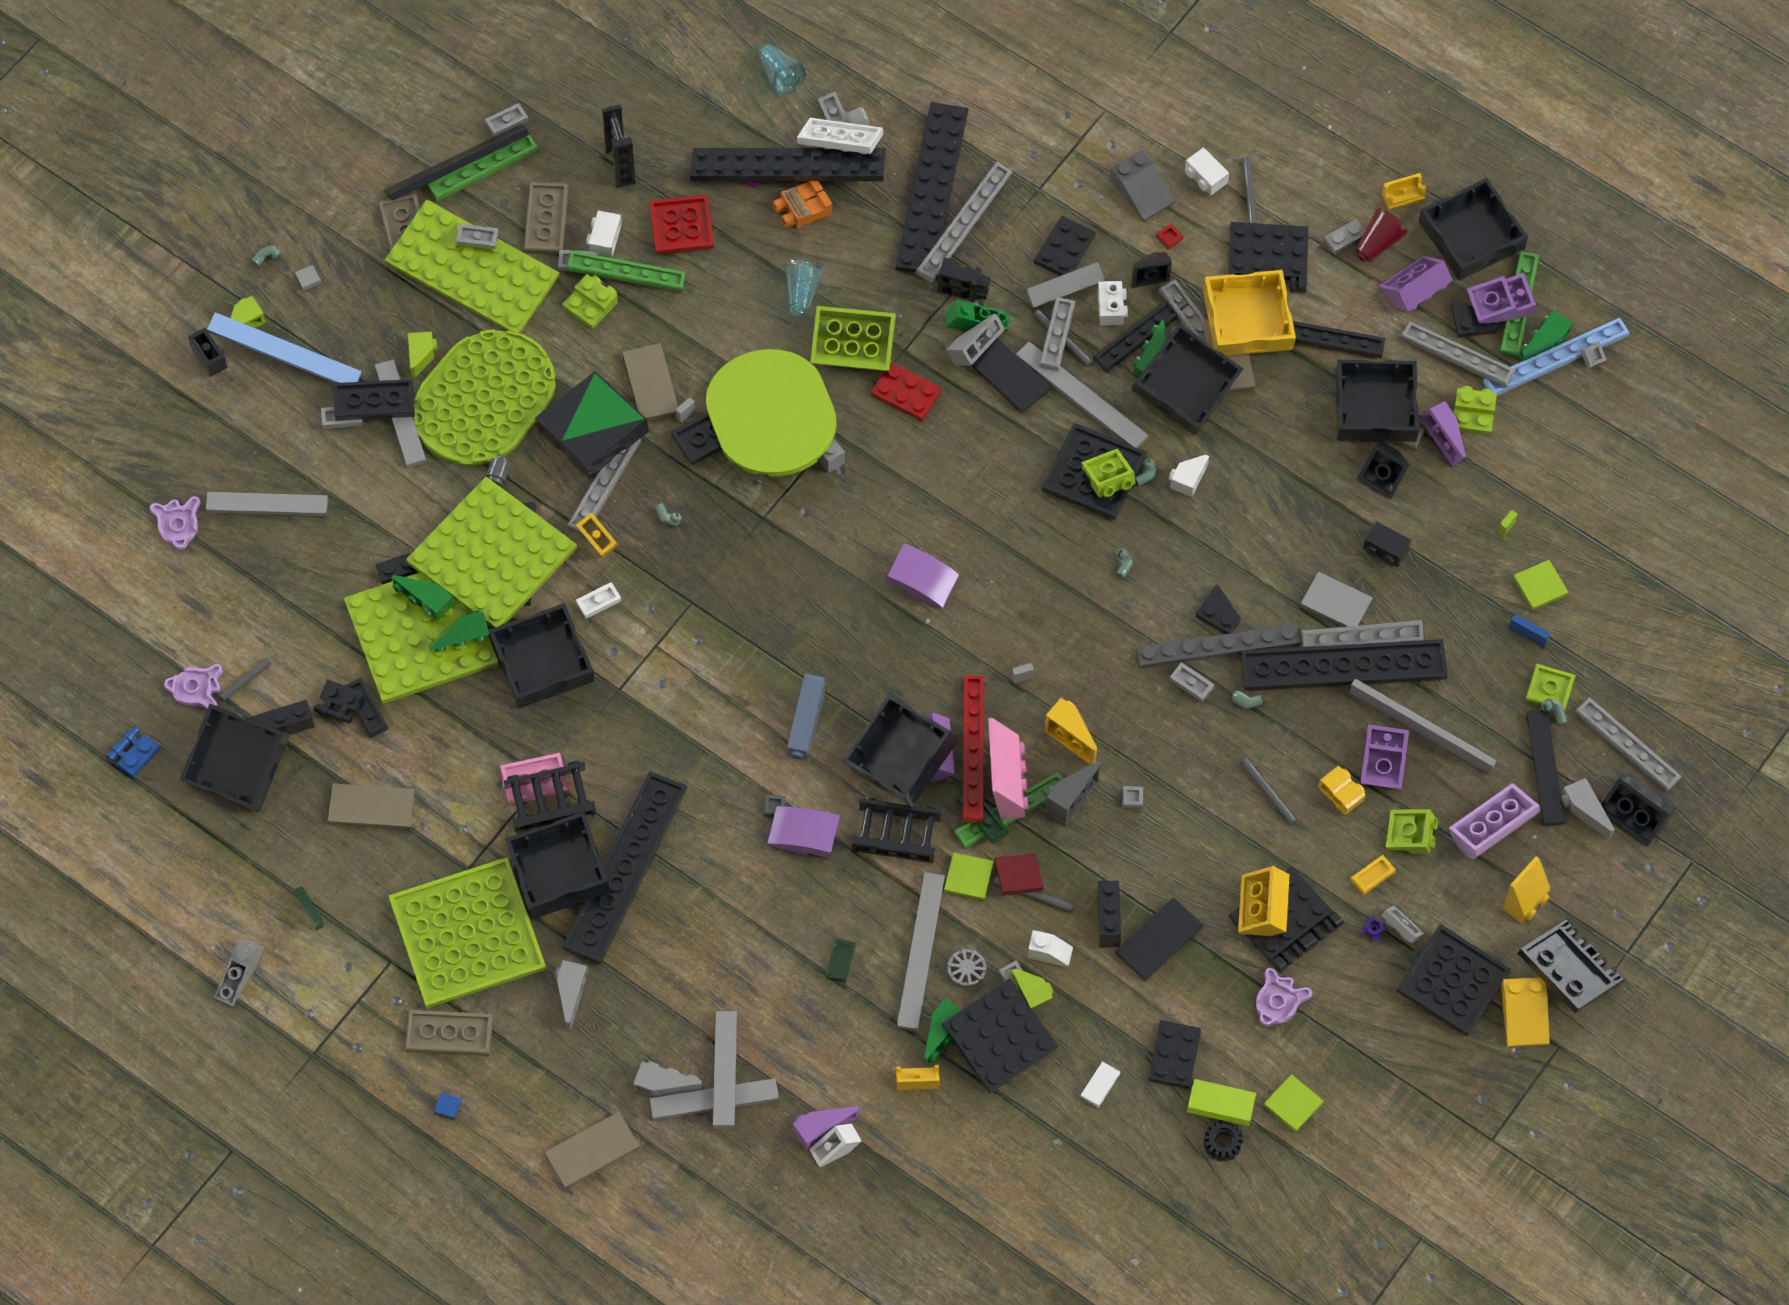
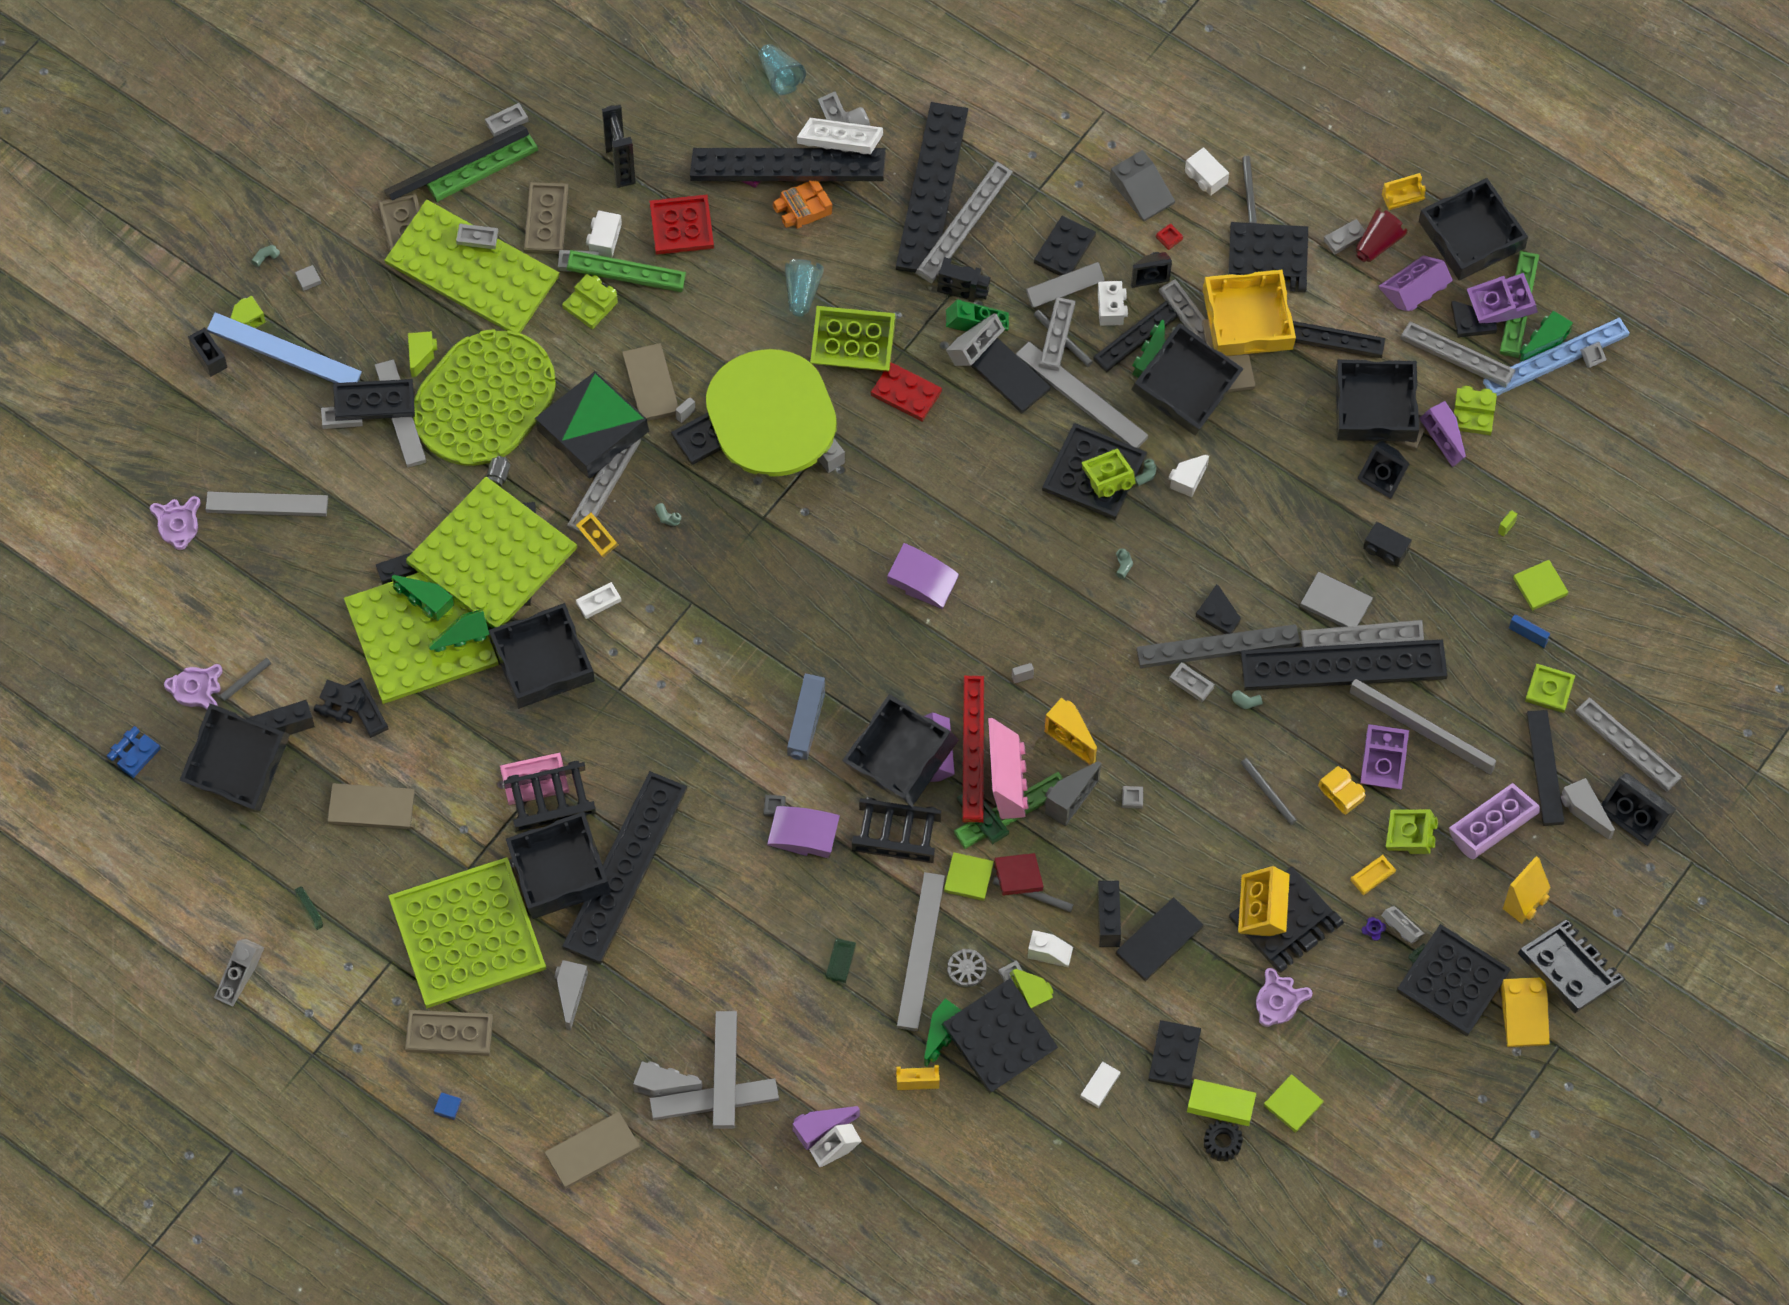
(1556, 708): sand green arm -> none

